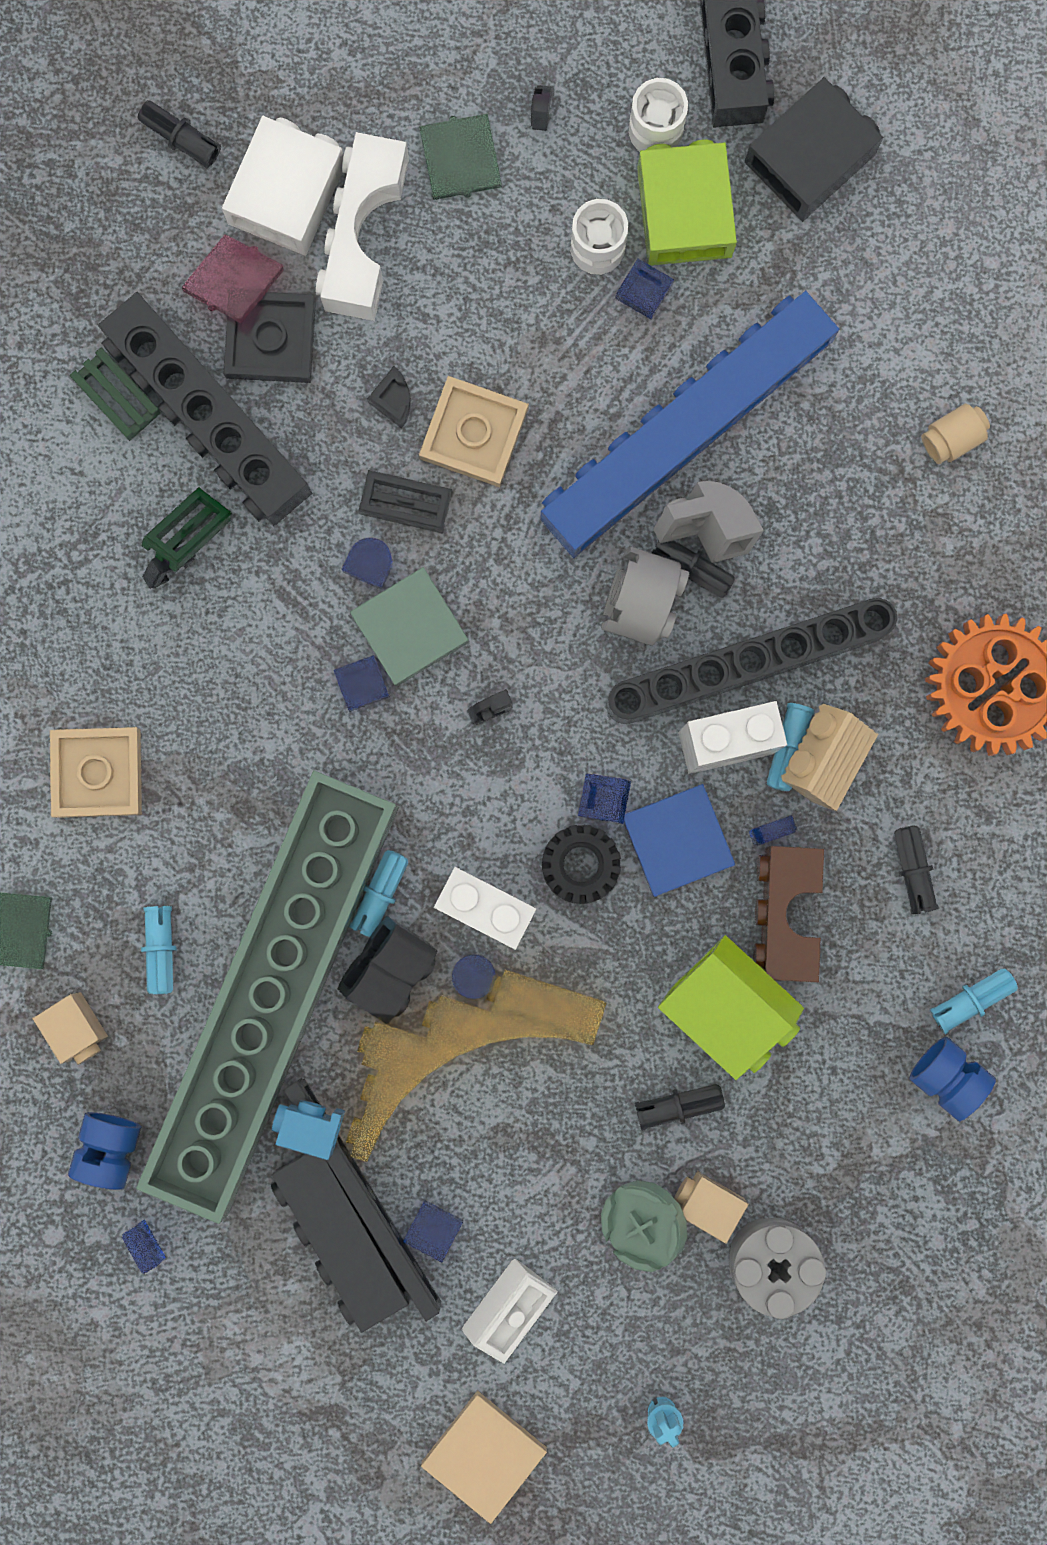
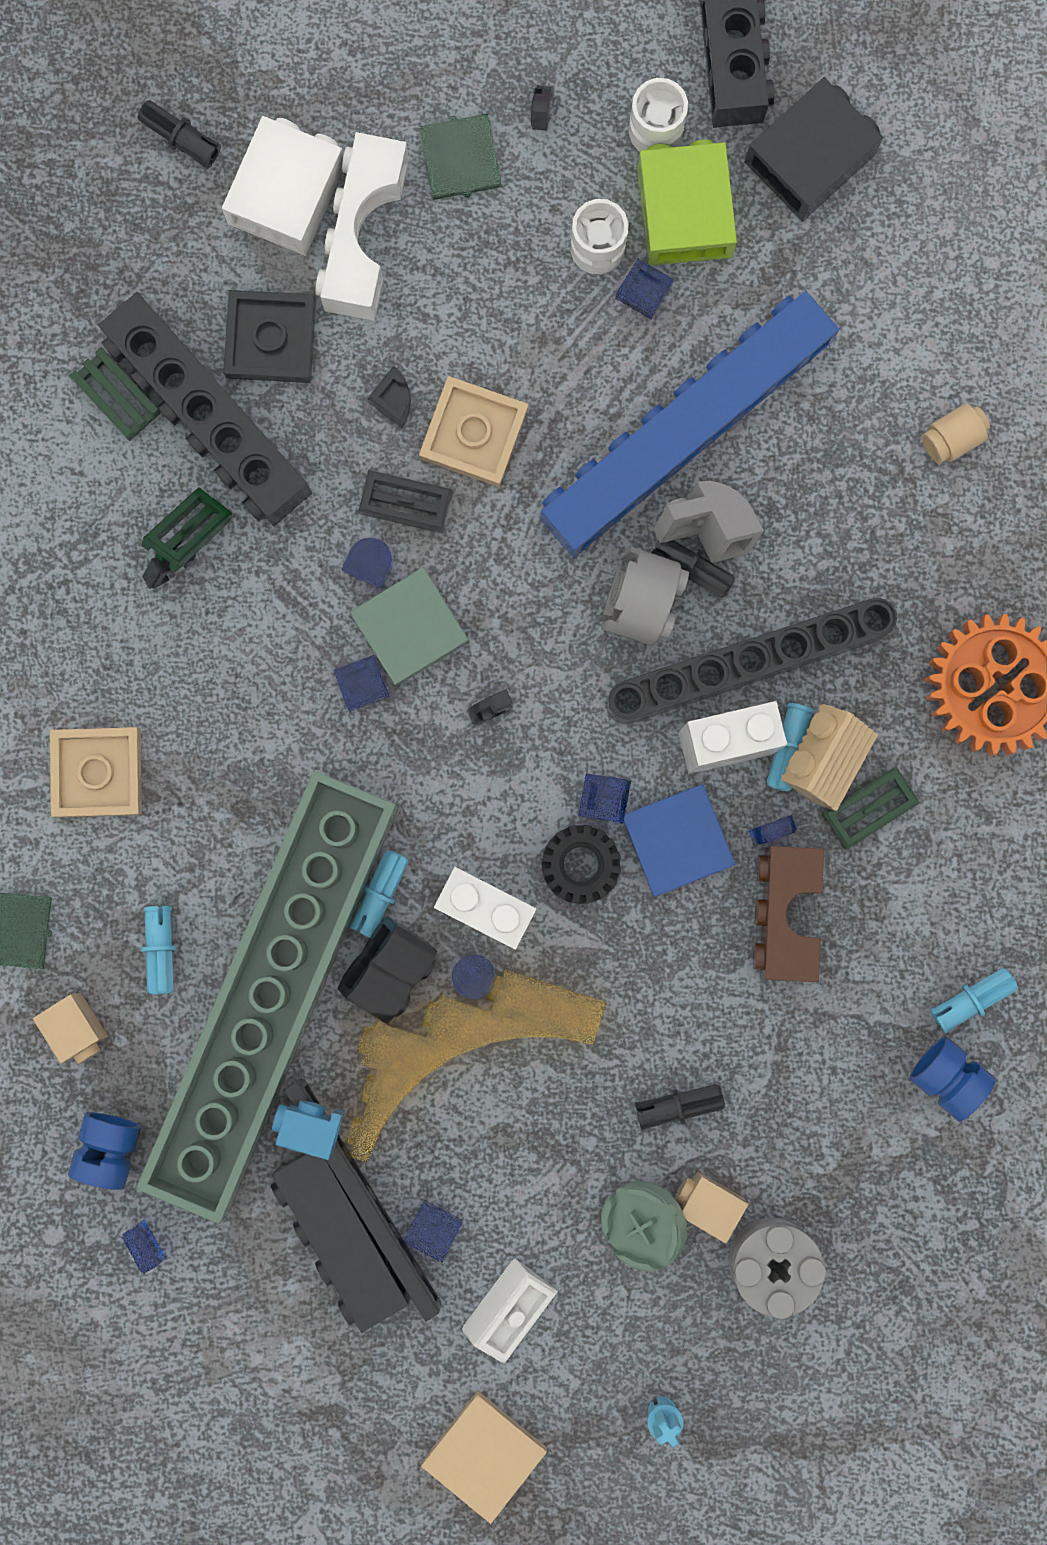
(233, 278): clear pink piece -> none
(732, 1009): lime brick -> none
(902, 788): none -> dark green tile
(915, 869): black axle -> none

